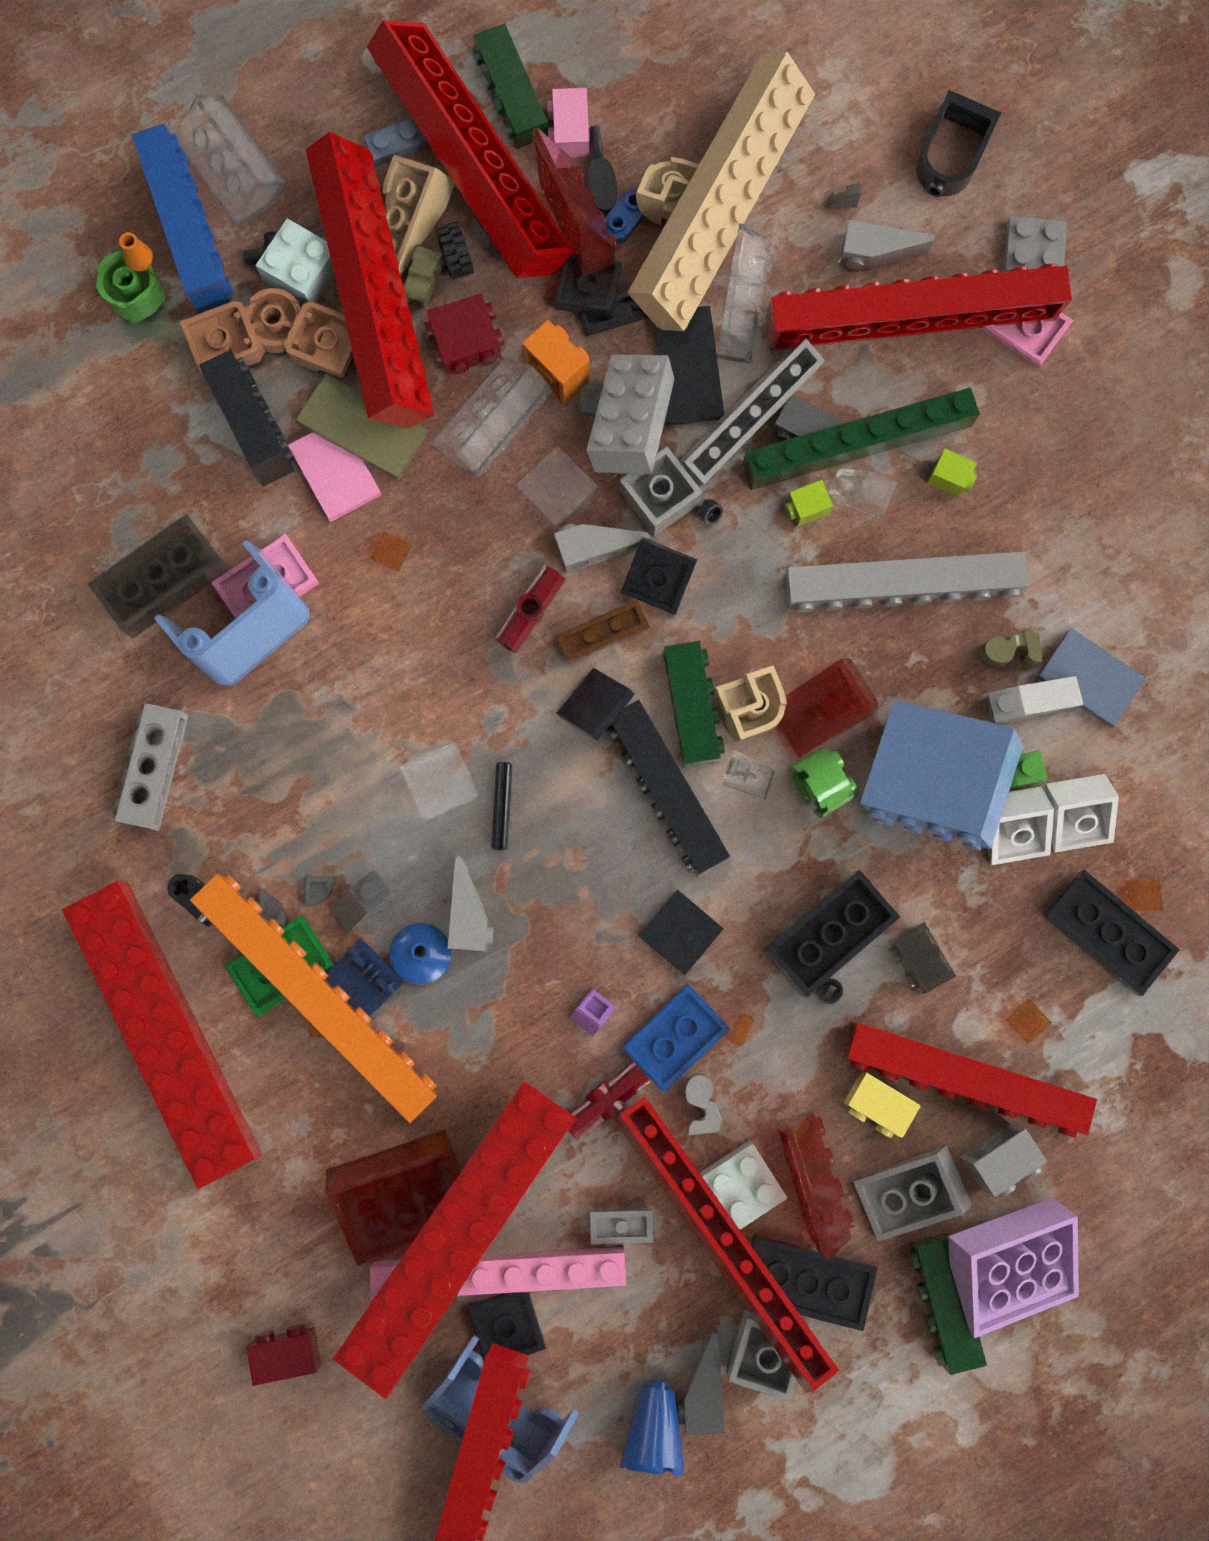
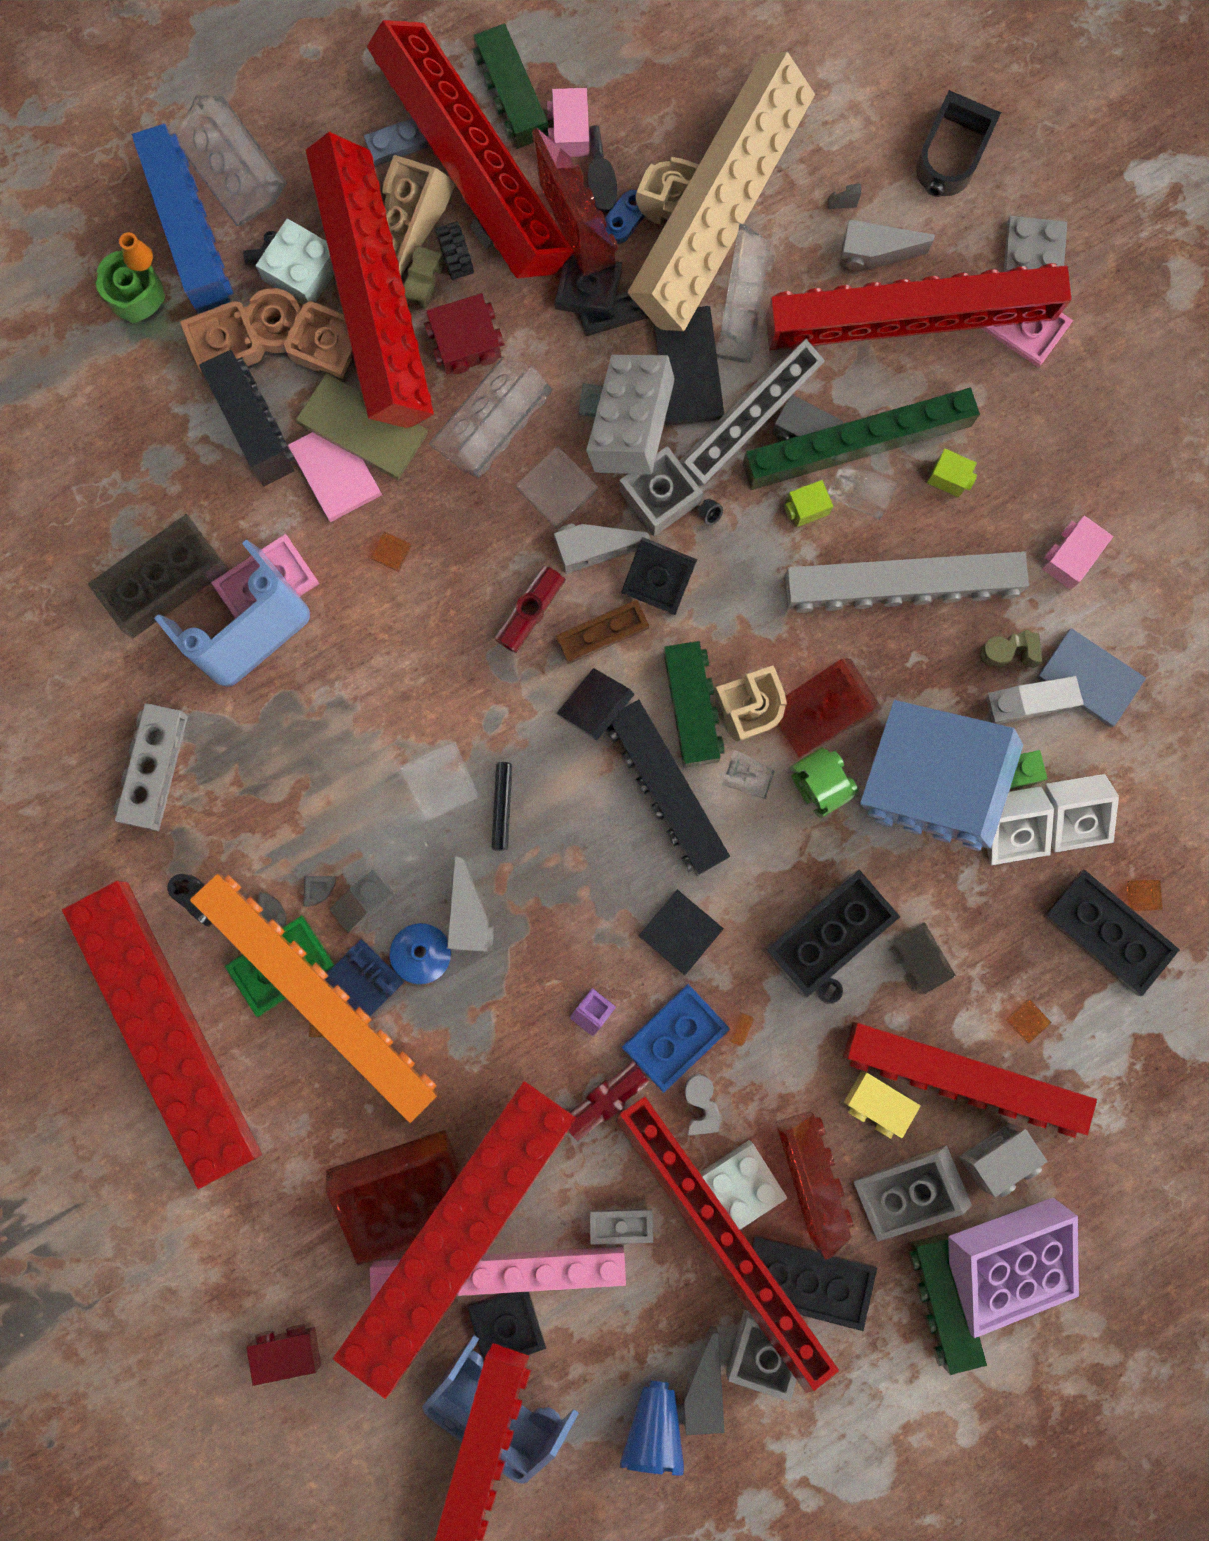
(557, 361): orange brick -> none
(1077, 552): none -> bright pink brick

